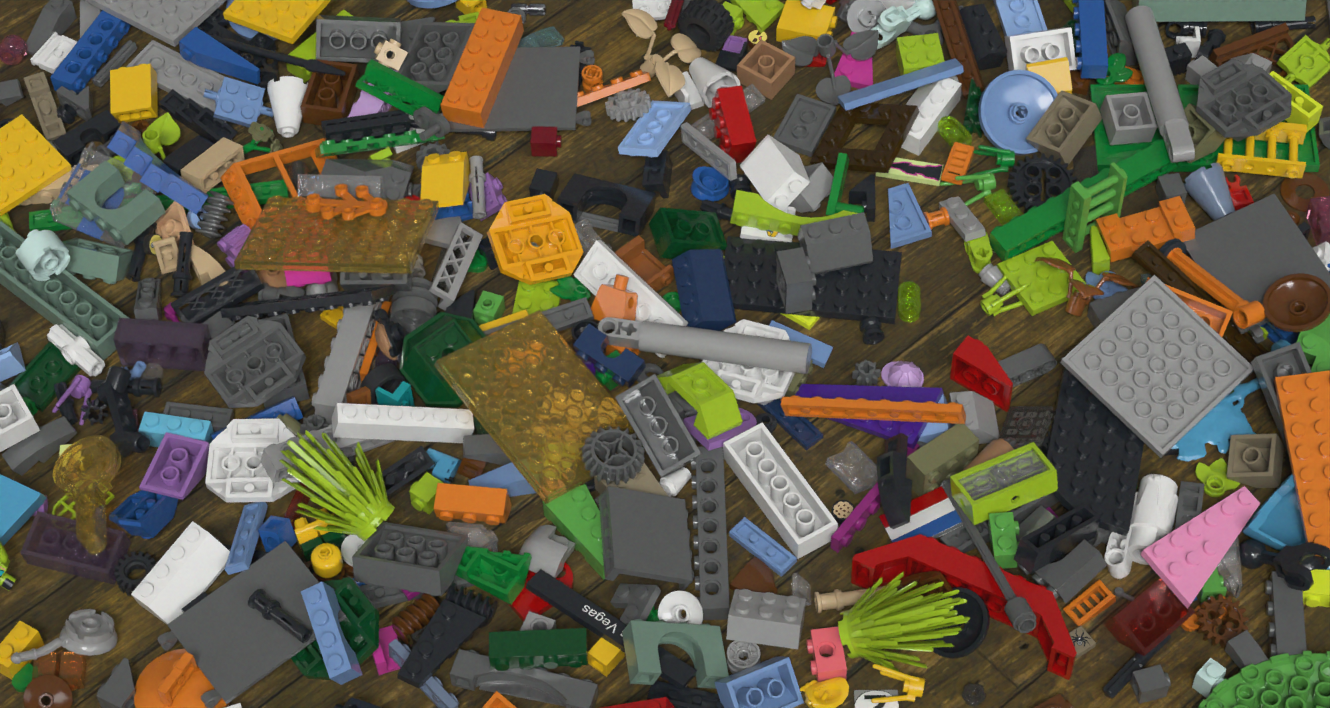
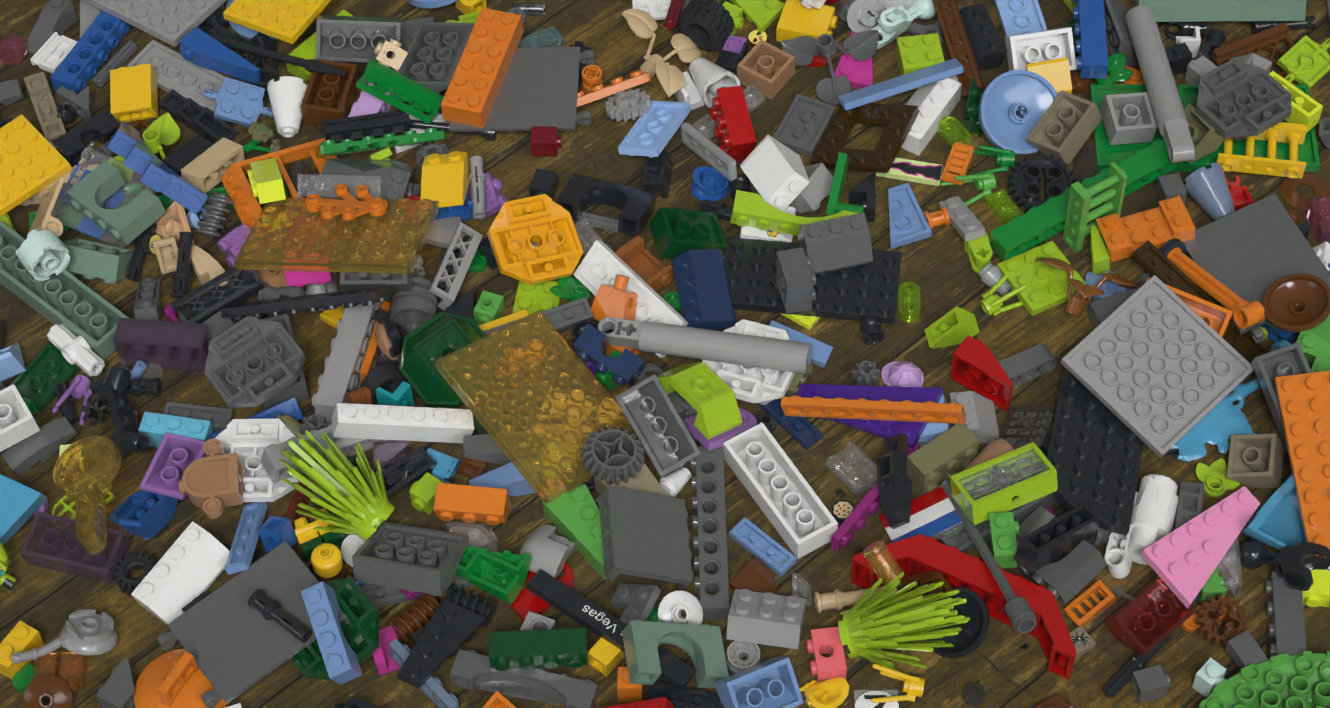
(43, 218): none -> tan door
(214, 480): none -> medium nougat piece
(266, 181): none -> neon yellow brick
(389, 453): none -> clear purple slope
(432, 123): dark grey piece -> none
(626, 691): none -> orange brick
(882, 561): none -> clear yellow piece
(951, 328): none -> lime slope

